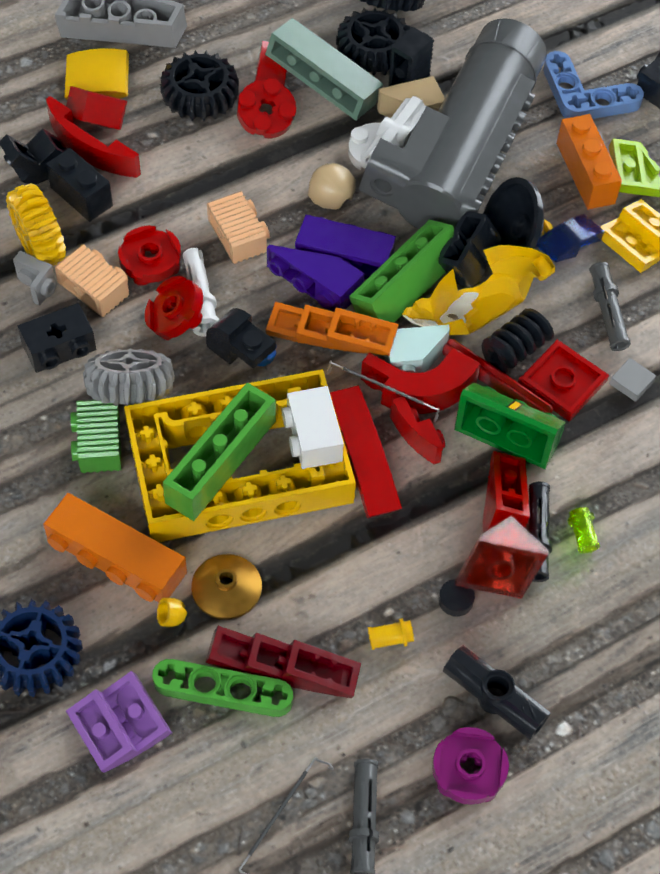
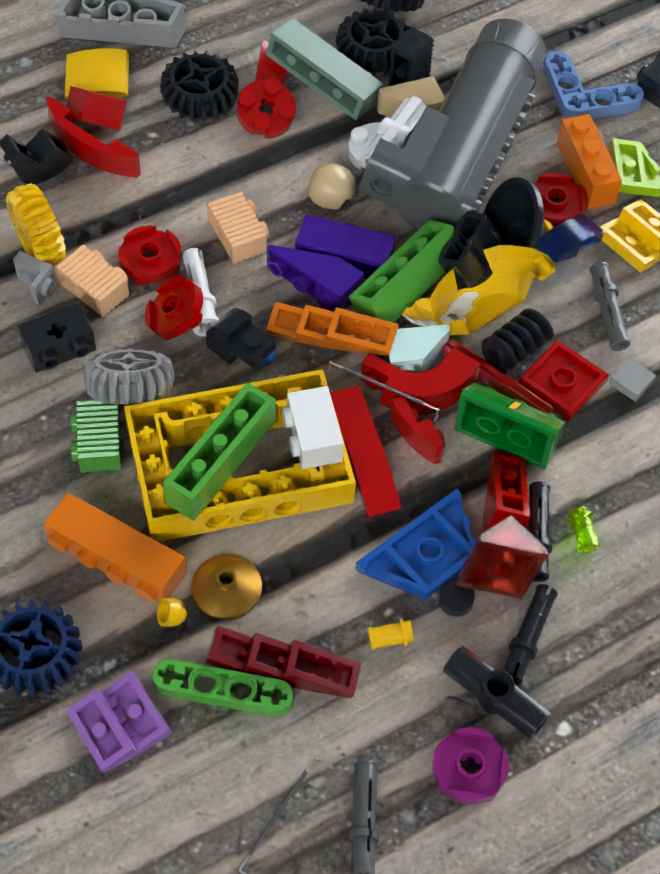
(79, 184): black brick -> none
(424, 551): none -> blue wing
(524, 647): none -> black pin
(561, 186): none -> red plate

